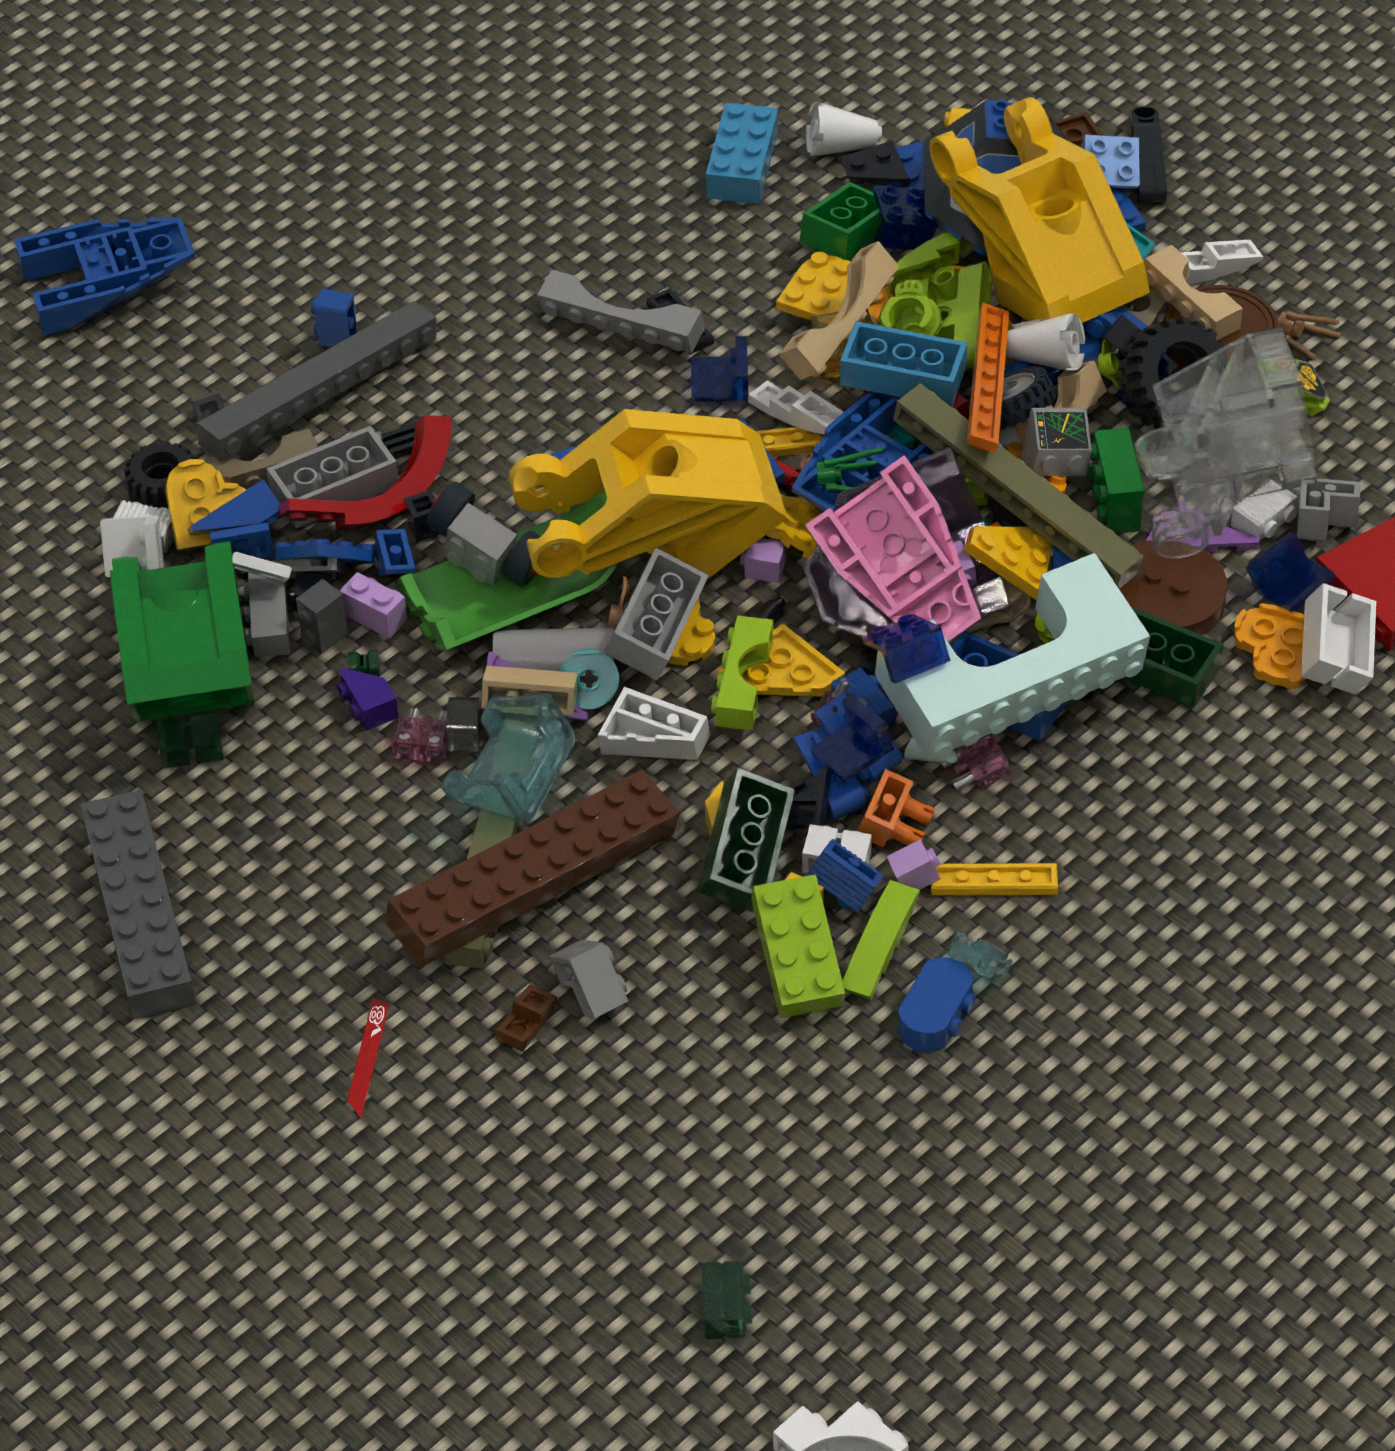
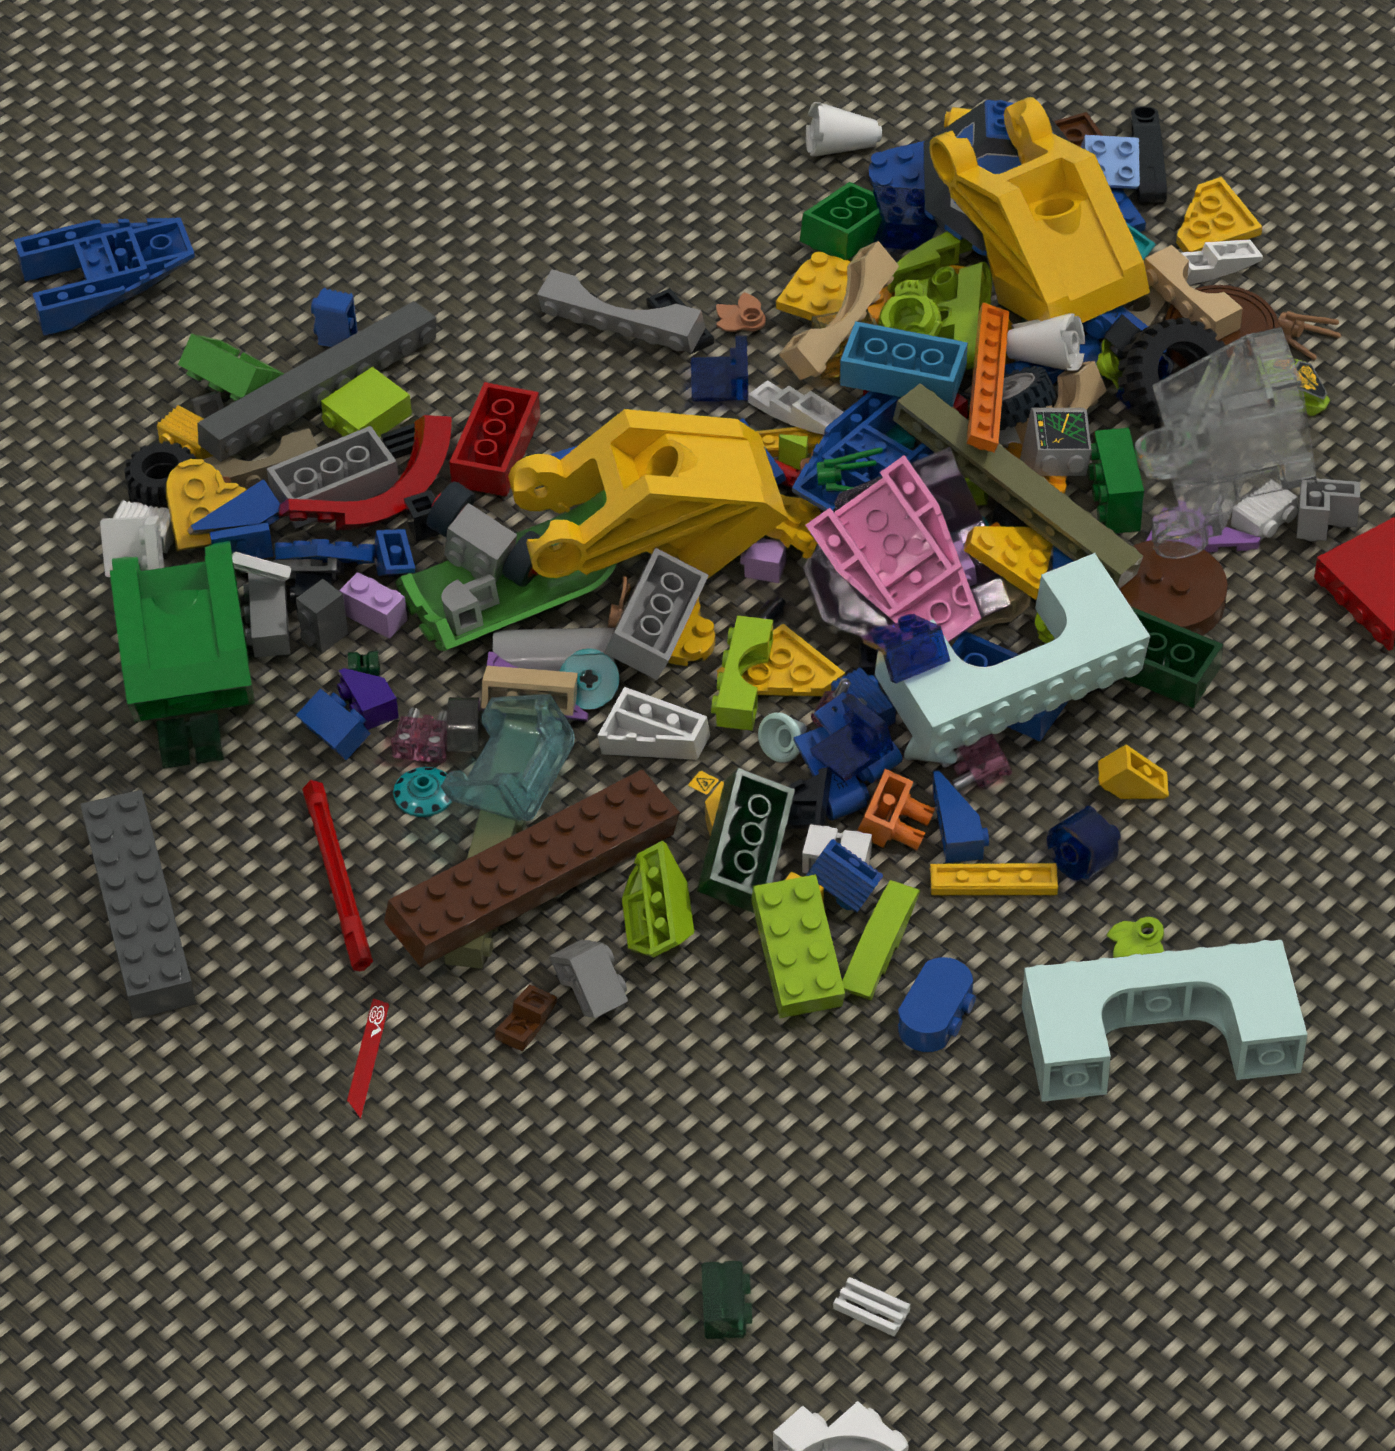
(182, 428): none -> yellow brick
(220, 365): none -> bright green piece
(333, 723): none -> blue brick
(351, 923): none -> red piece
(366, 402): none -> lime brick
(421, 793): none -> teal dish
(466, 601): none -> light grey brick
(495, 438): none -> red brick
(656, 903): none -> lime wedge
(703, 782): none -> yellow sticker
(742, 153): dark azure brick -> none
(744, 316): none -> nougat plate
(777, 733): none -> light aqua hat
(793, 449): none -> lime slope
(873, 1301): none -> white tile
(875, 165): black wing -> none
(915, 865): lavender brick -> none
(958, 823): none -> blue slope
(983, 955): clear light blue plate -> none
(1083, 844): none -> clear blue brick
(1132, 775): none -> yellow slope
(1132, 941): none -> lime plate
(1215, 217): none -> yellow plate
(1233, 986): none -> light aqua arch
(1275, 642): light orange plate -> none
(1286, 573): clear blue bracket -> none
(1338, 642): white piece -> none

